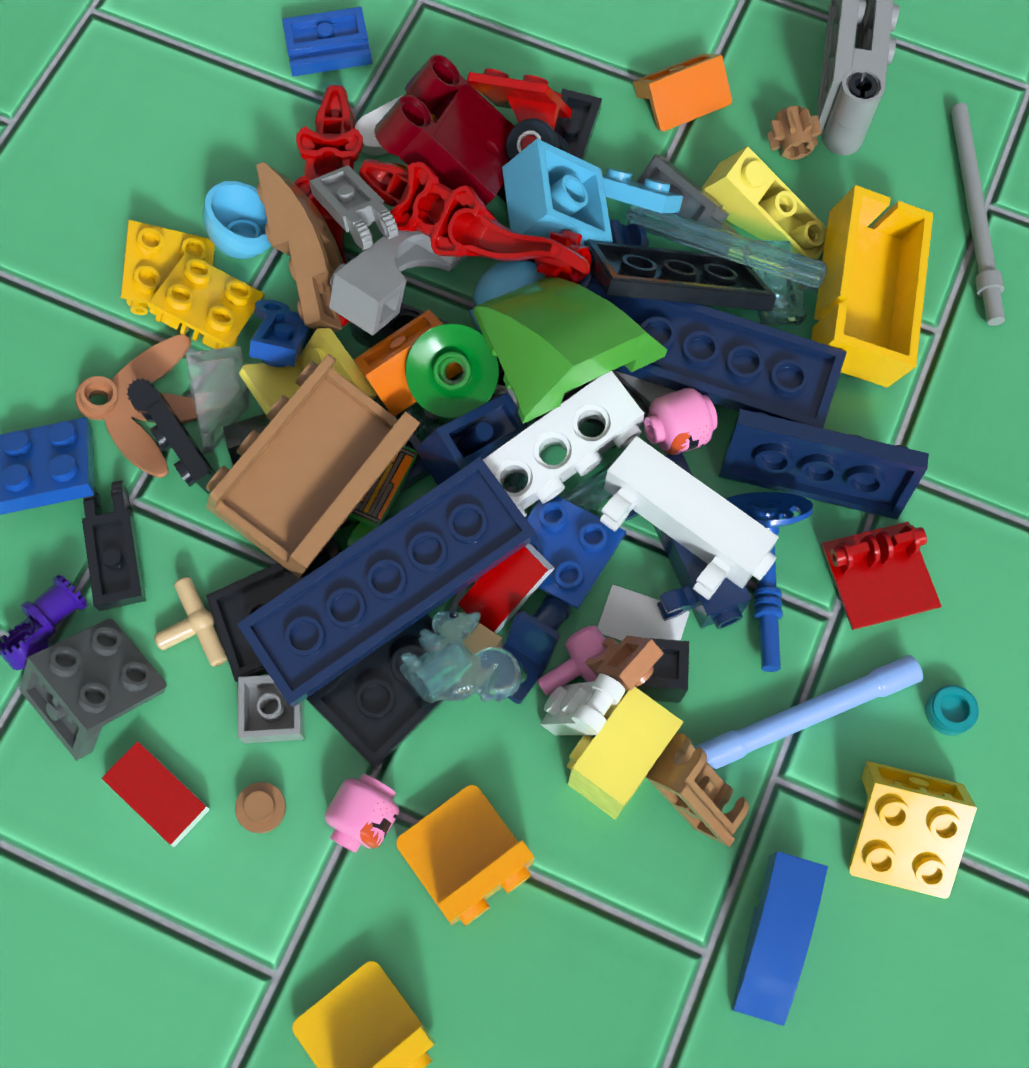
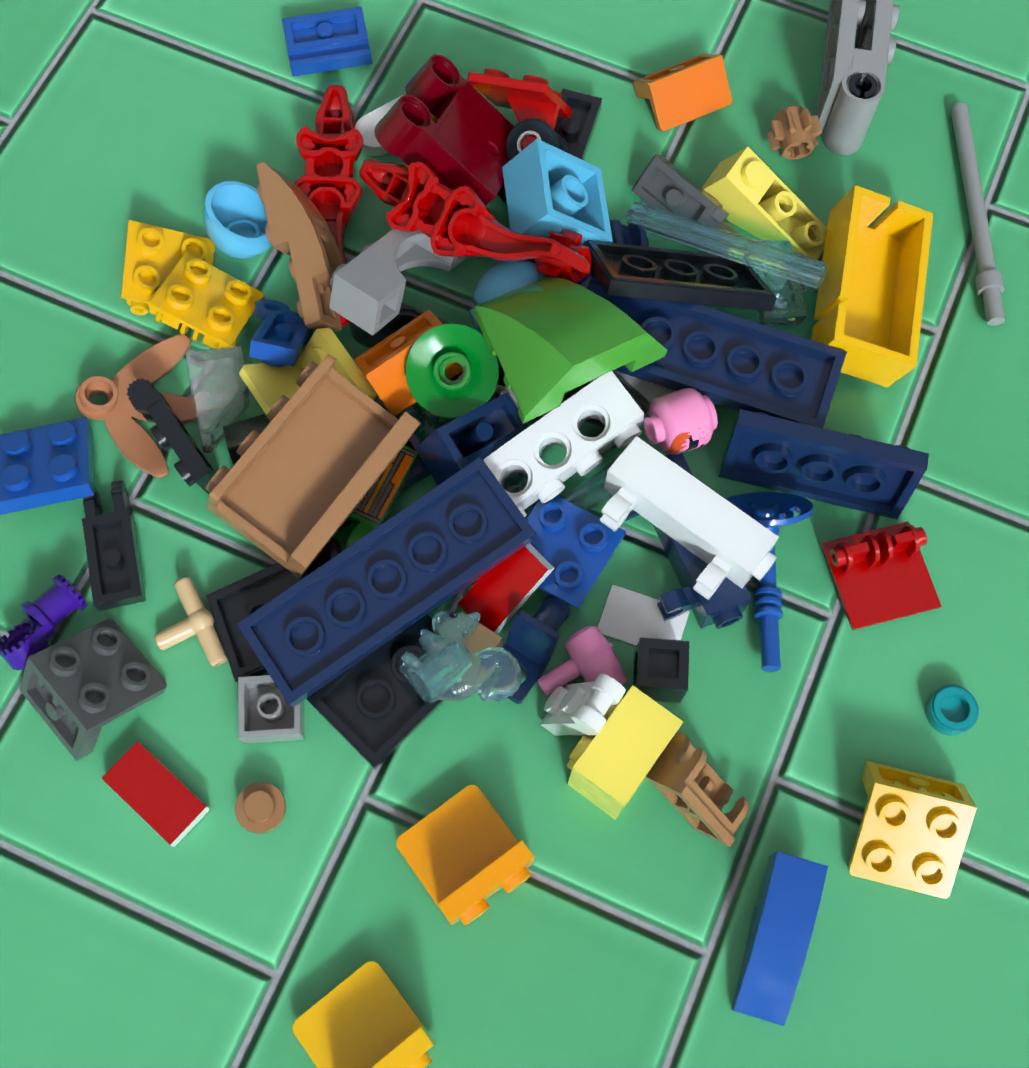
(353, 205): light grey hinge -> none
(361, 813): bright pink head -> none
(627, 662): nougat plate -> none
(650, 195): medium azure plate -> none
(878, 683): light blue piece -> none

